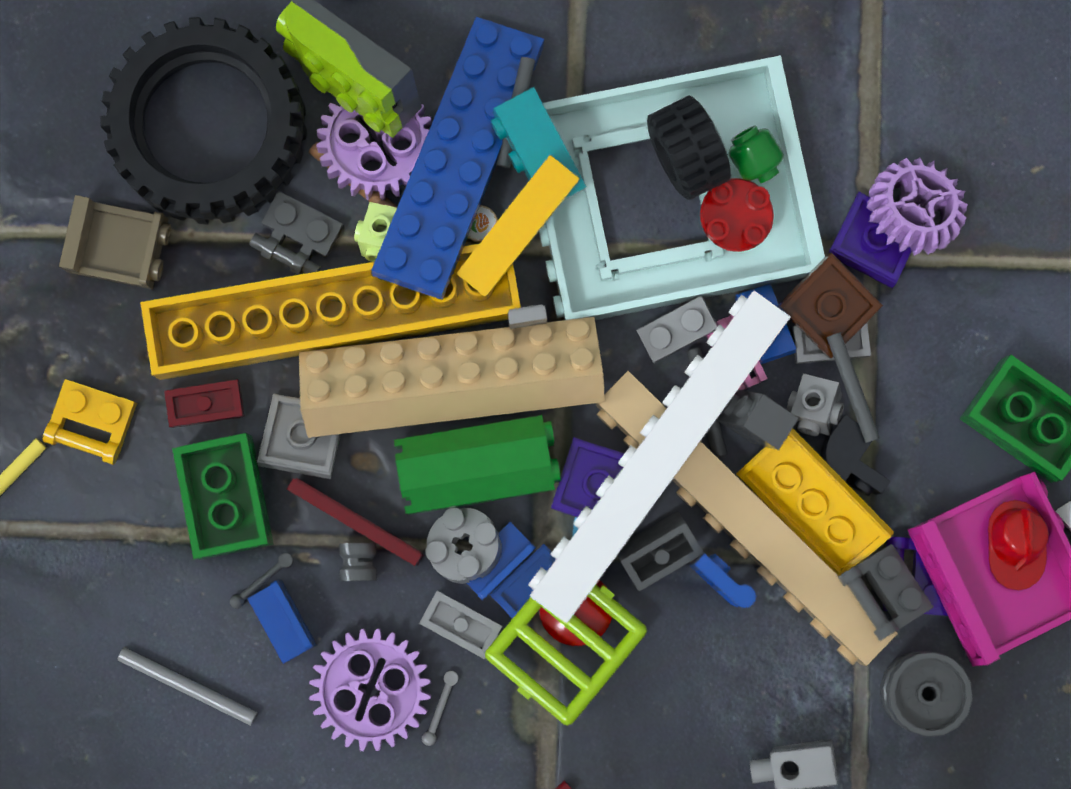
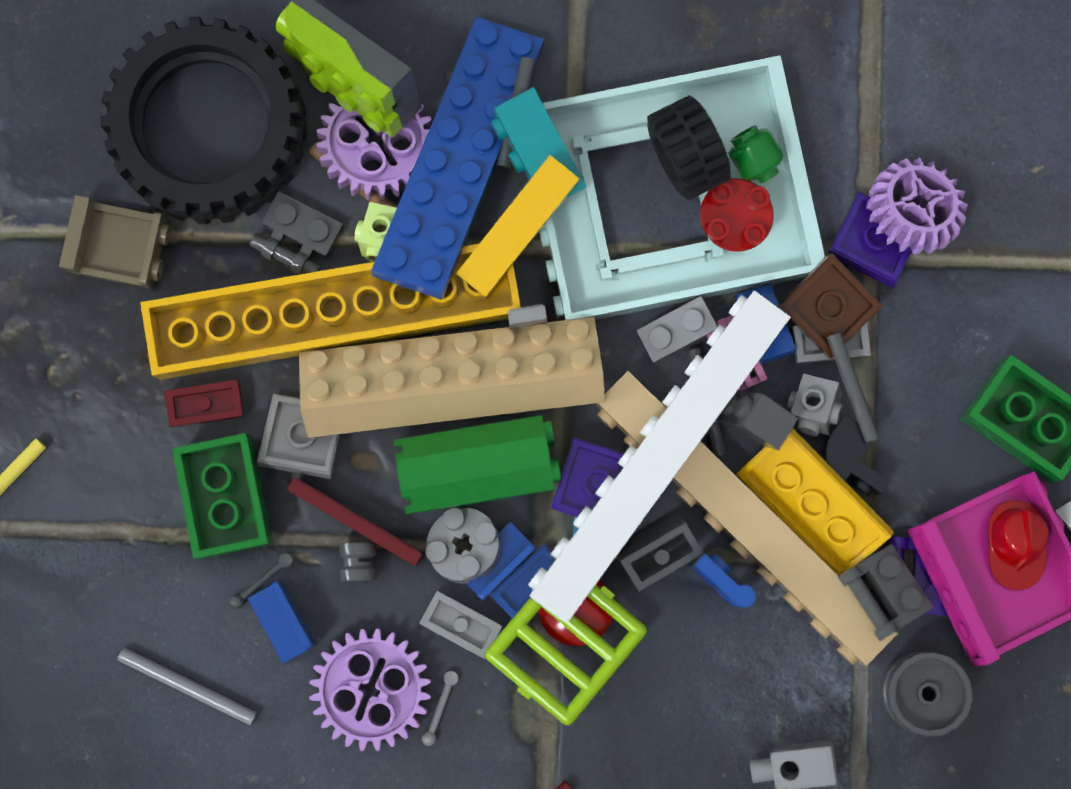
(92, 409): yellow plate -> none
(482, 224): tile -> none

